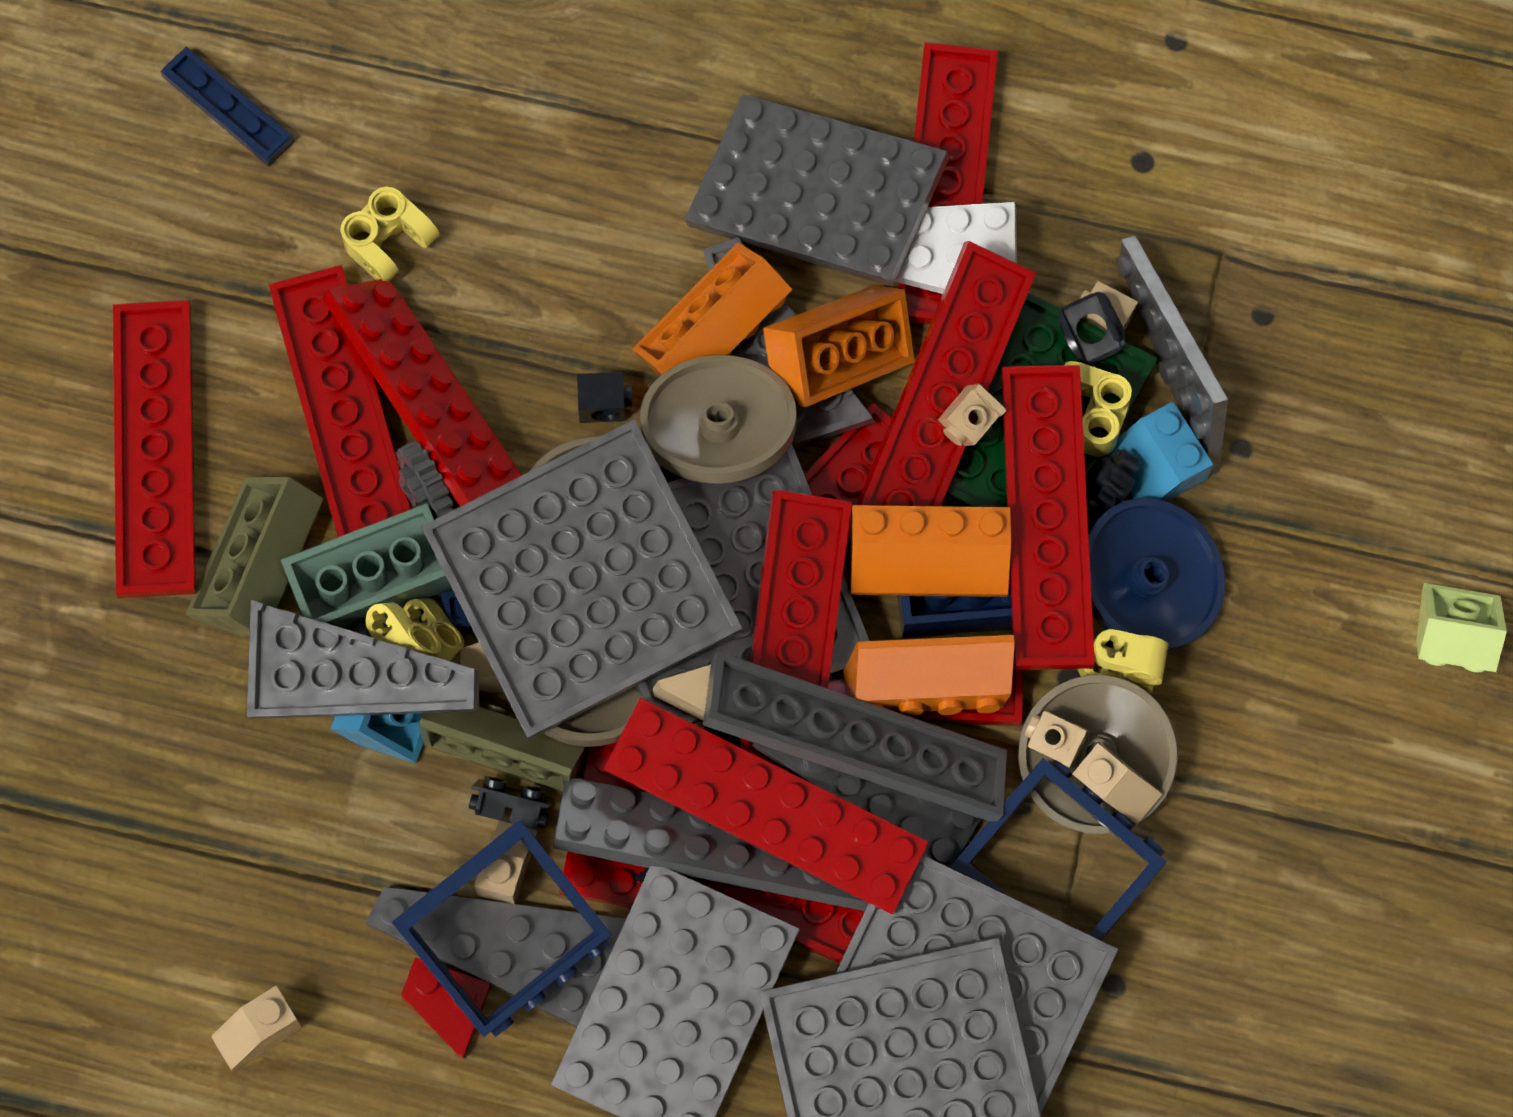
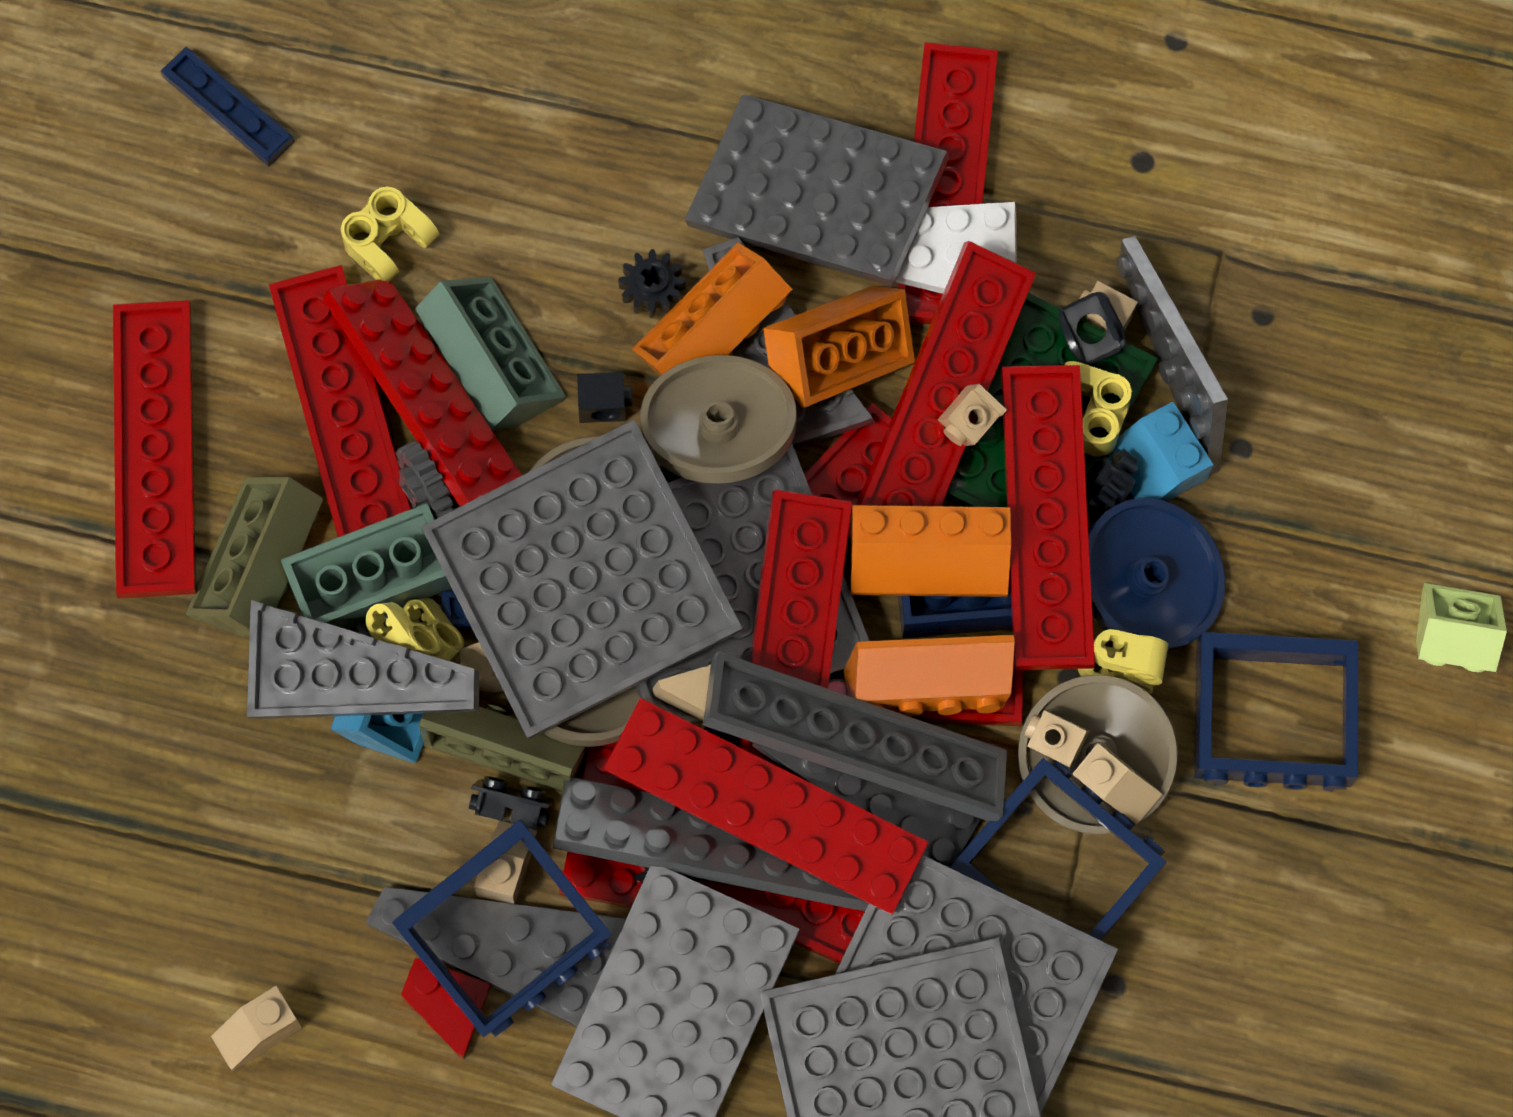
(489, 351): none -> sand green slope
(657, 295): none -> black gear
(1278, 650): none -> dark blue window

